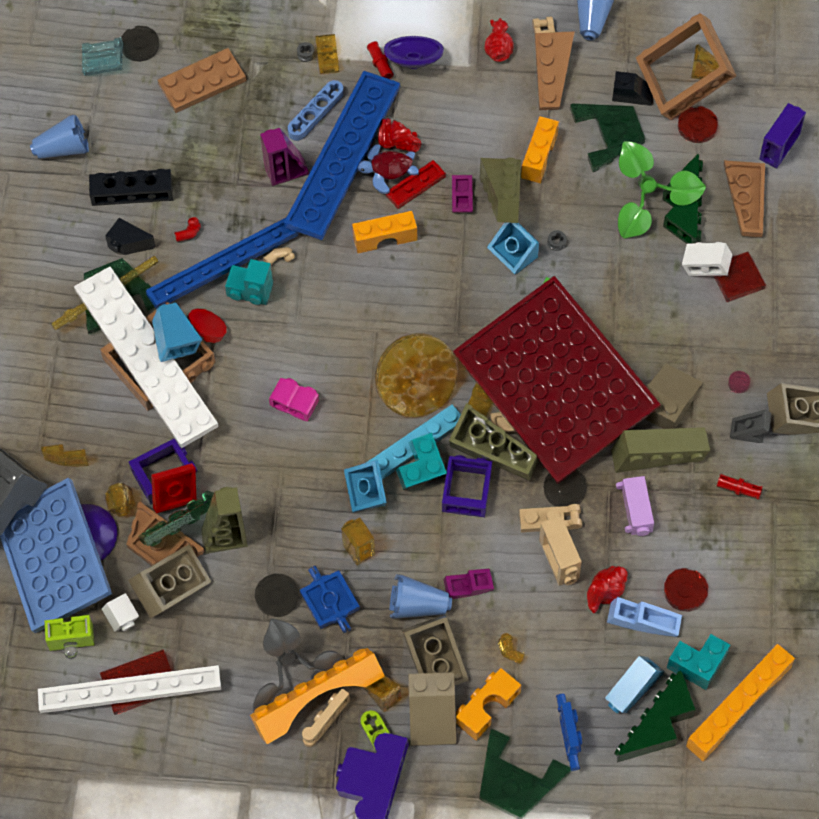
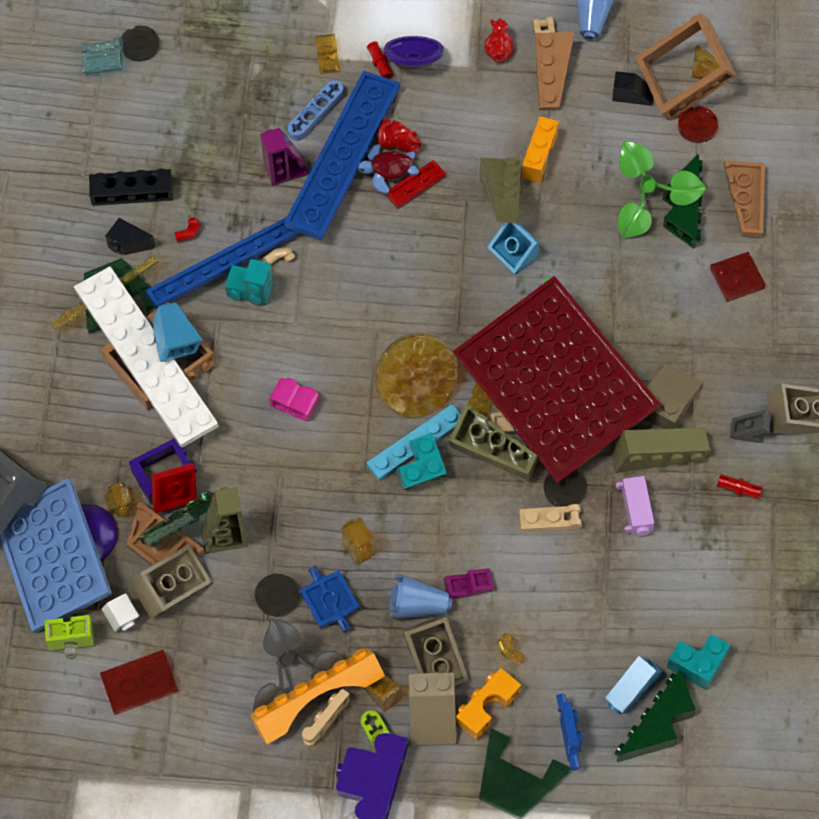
(57, 455): clear yellow slope -> none
(61, 140): medium blue cone -> none
(129, 689): white plate -> none
(201, 80): medium nougat plate -> none
(207, 325): red tile -> none
(305, 57): dark grey bush -> none
(365, 486): dark azure slope -> none
(396, 226): light orange arch -> none
(462, 194): magenta slope -> none
(465, 505): dark purple window -> none
(560, 551): tan window -> none
(562, 242): dark grey bush -> none
(606, 586): red hair -> none
(615, 125): clear green wing -> none
(644, 617): light blue slope -> none
(685, 589): clear red tile -> none
(707, 259): white brick -> none
(739, 382): clear pink tile -> none
(739, 701): light orange arch -> none
(782, 135): dark purple window -> none

